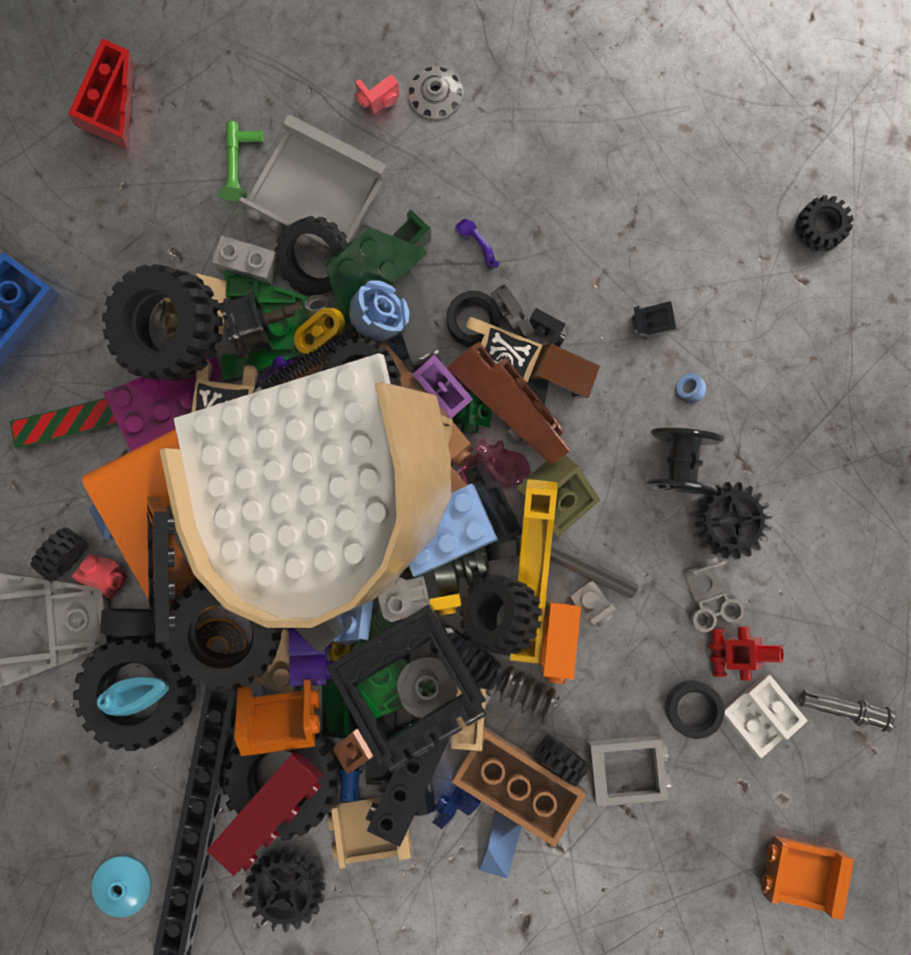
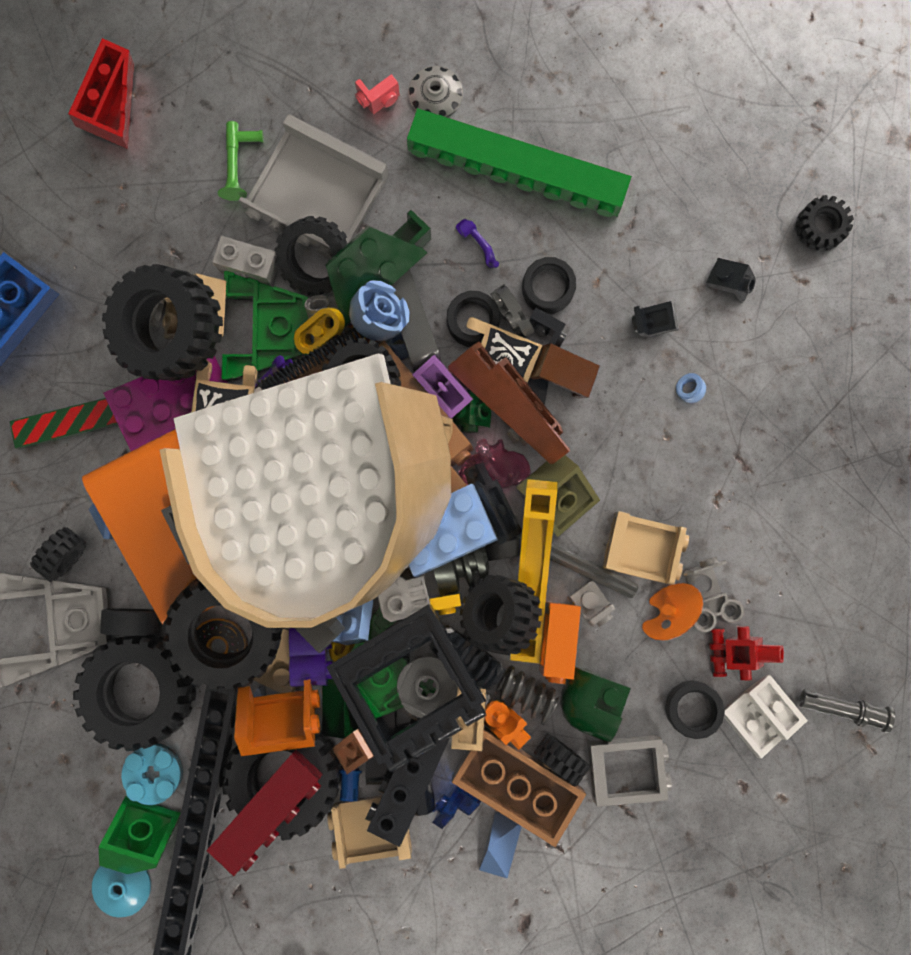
(100, 574): coral bracket -> none
(132, 695): medium azure arm -> none
(137, 837): none -> green slope
(139, 787): none -> medium azure plate
(159, 560): black hinge -> none
(250, 324): black wheel -> none
(291, 899): black gear -> none
(506, 724): none -> orange hips
(517, 163): none -> green brick
(556, 265): none -> black tyre
(593, 704): none -> dark green brick
(645, 548): none -> tan panel
(678, 604): none -> orange piece
(684, 460): black piece -> none
(732, 278): none -> black bracket
(732, 531): black gear -> none
(807, 876): orange panel -> none

